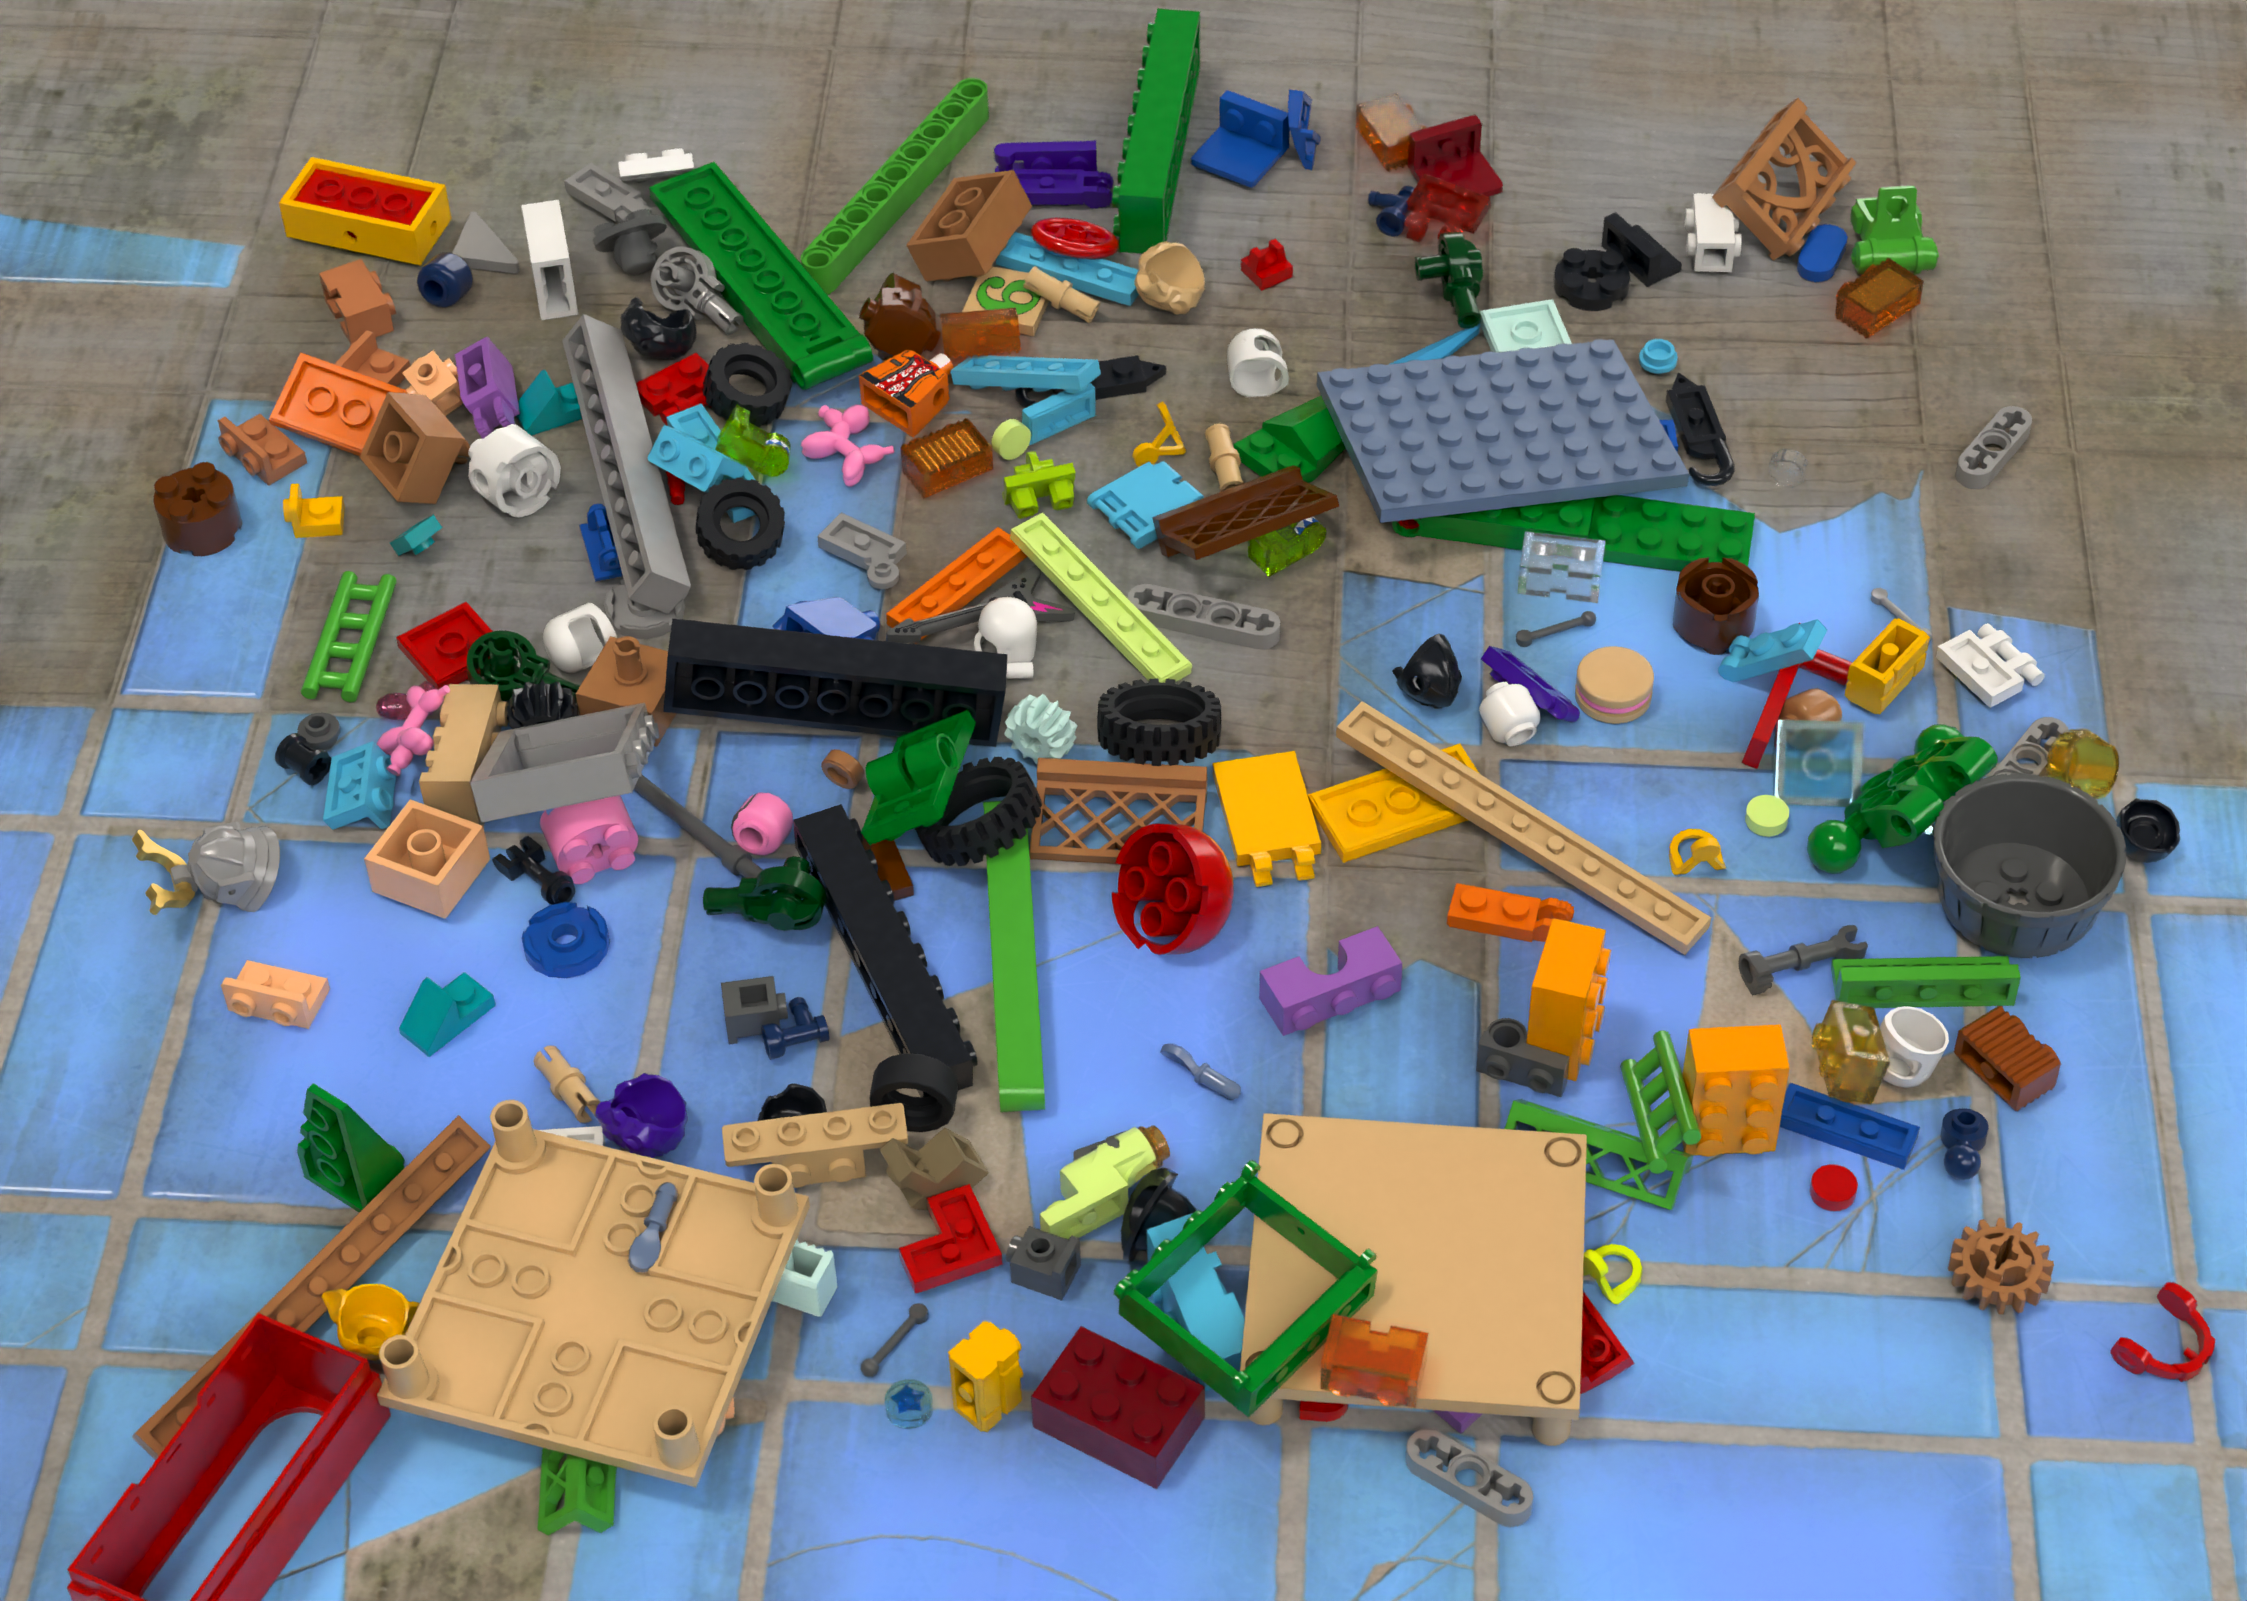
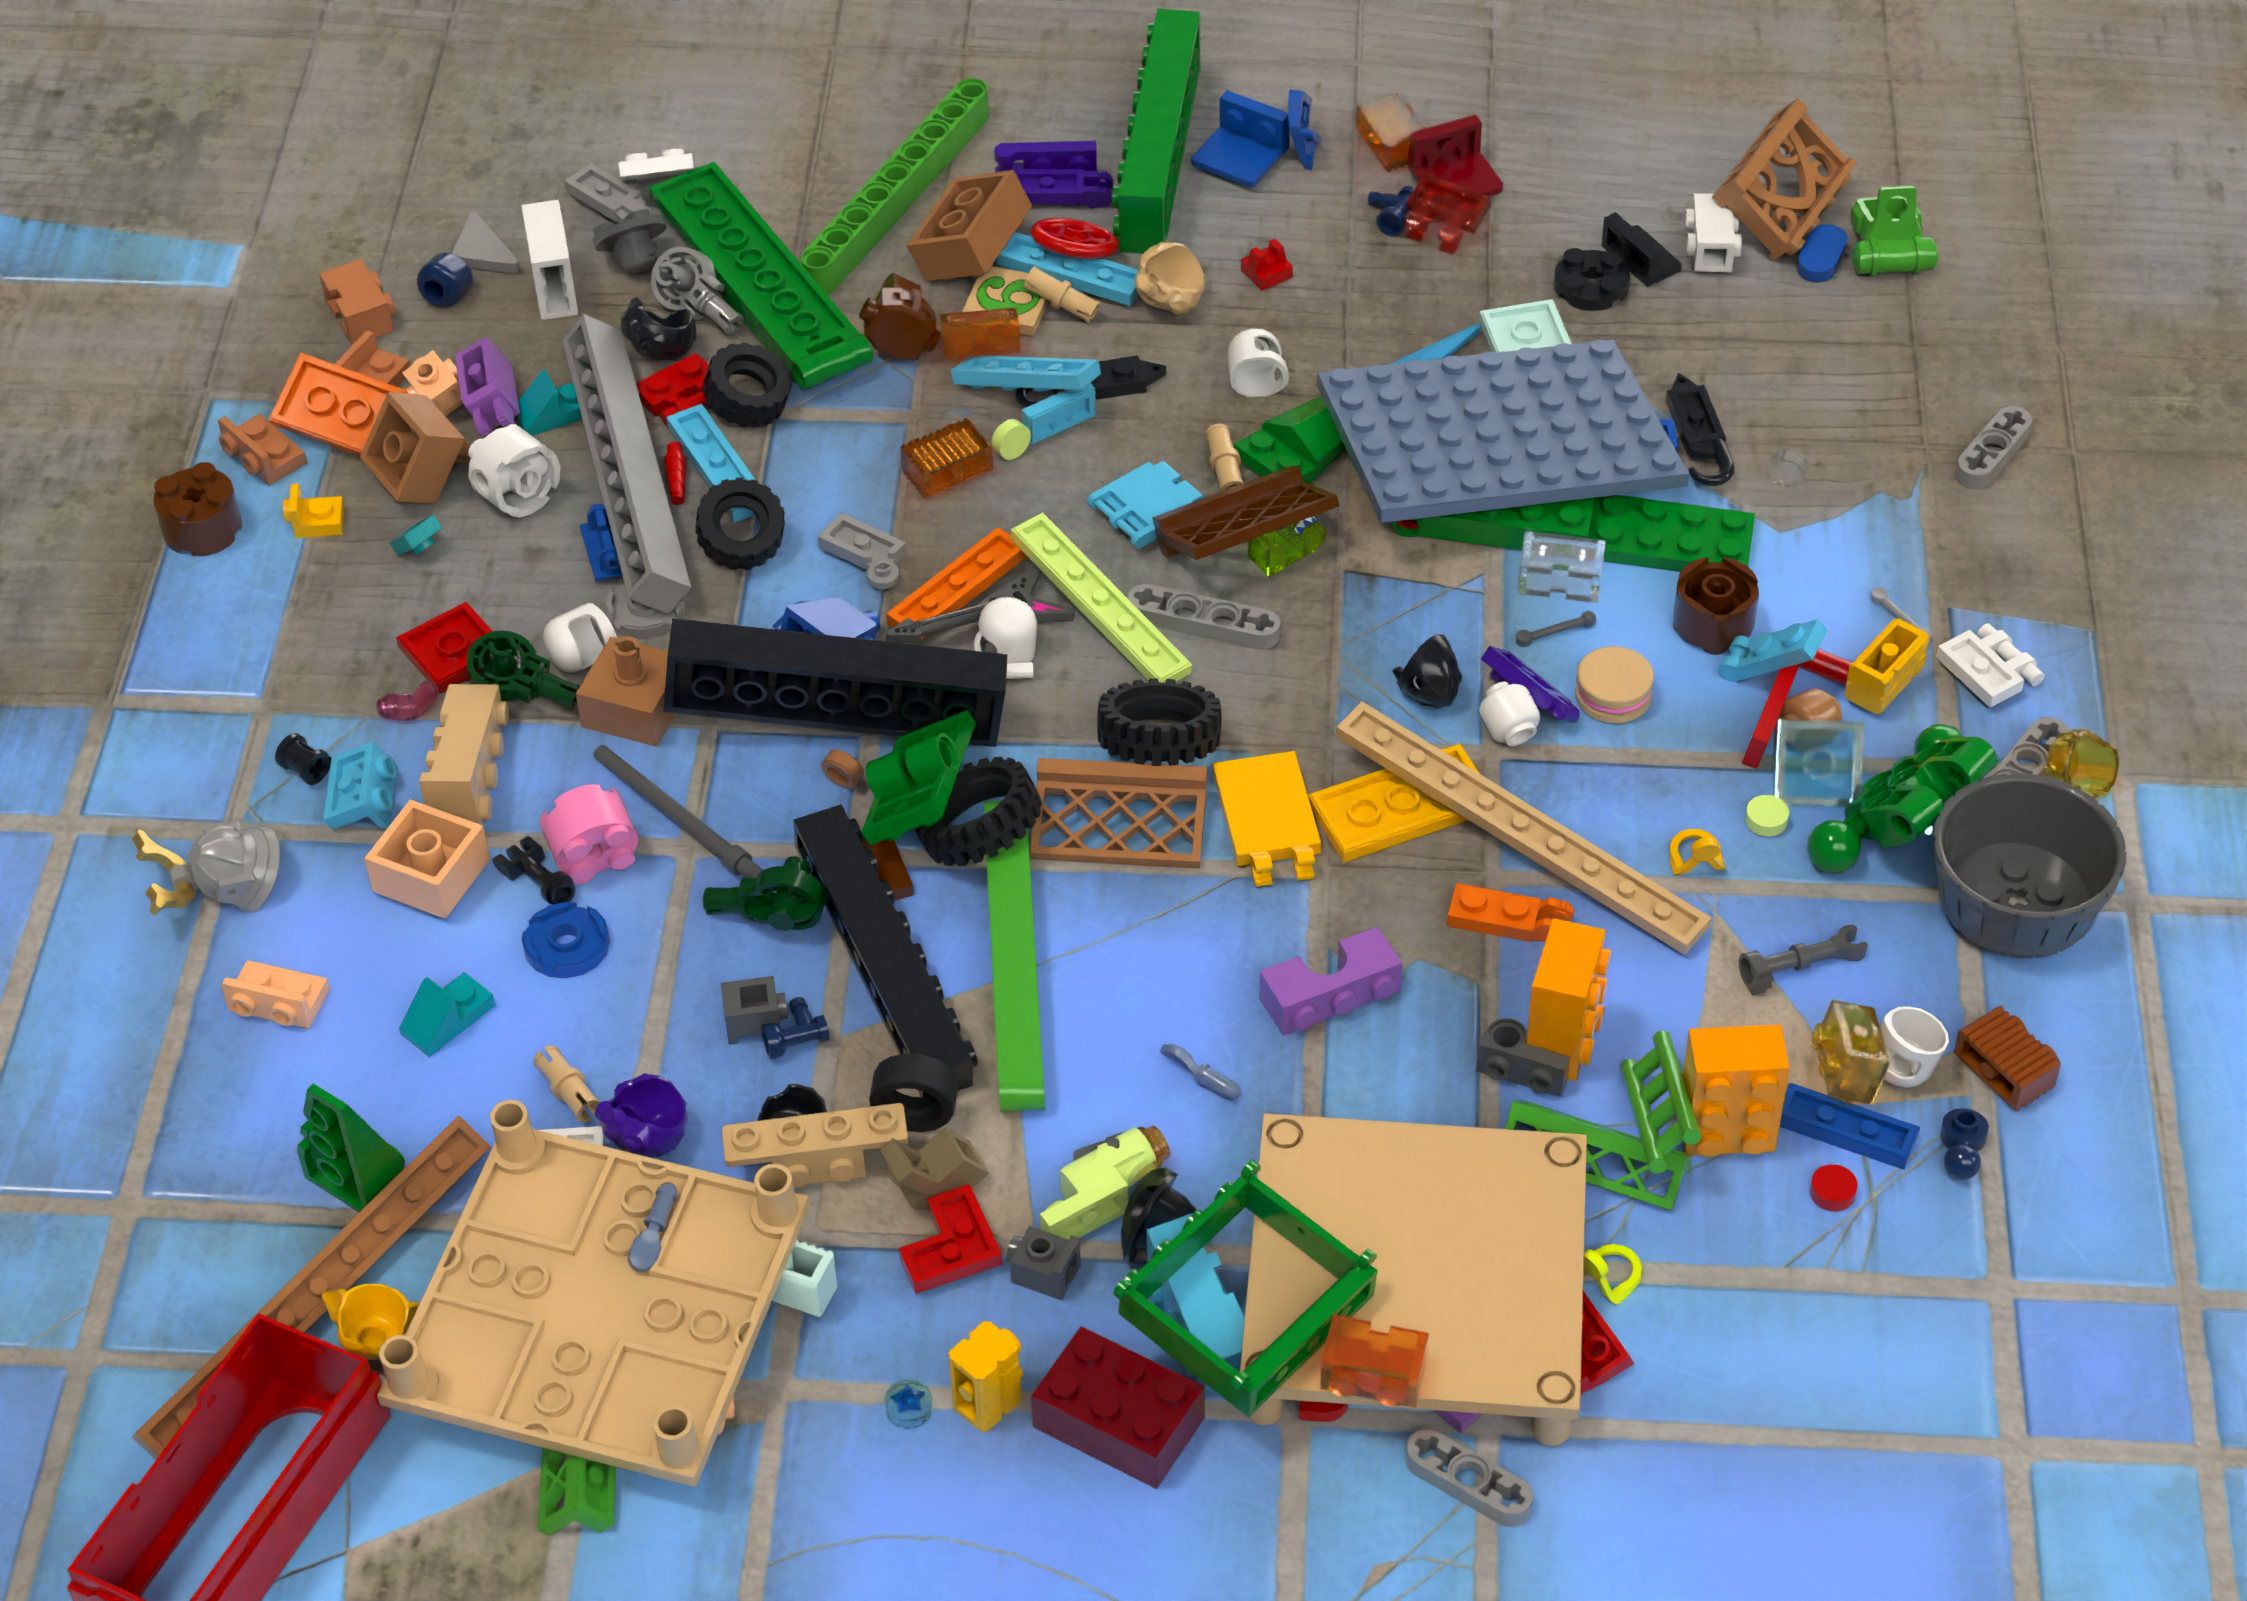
(320, 730): dark grey plate -> none
(359, 652): bright green bar -> none
(365, 210): yellow brick -> none
(409, 739): bright pink piece -> none
(540, 704): black gear -> none
(564, 762): light grey window -> none
(692, 459): medium azure bracket -> none
(753, 446): clear neon green leg -> none
(762, 824): bright pink head -> none
(826, 443): bright pink piece -> none
(907, 389): orange torso -> none
(917, 1314): dark grey hinge -> none
(1039, 480): lime hips -> none
(1040, 728): light aqua gear -> none
(1151, 451): yellow piece -> none
(1185, 873): red cylinder -> none
(1460, 272): dark green pin -> none
(1658, 356): medium azure plate -> none
(1878, 297): clear orange brick -> none
(1926, 981): bright green fence -> none
(2018, 1280): medium nougat gear -> none
(2148, 830): black hair -> none
(2182, 1306): red piece -> none

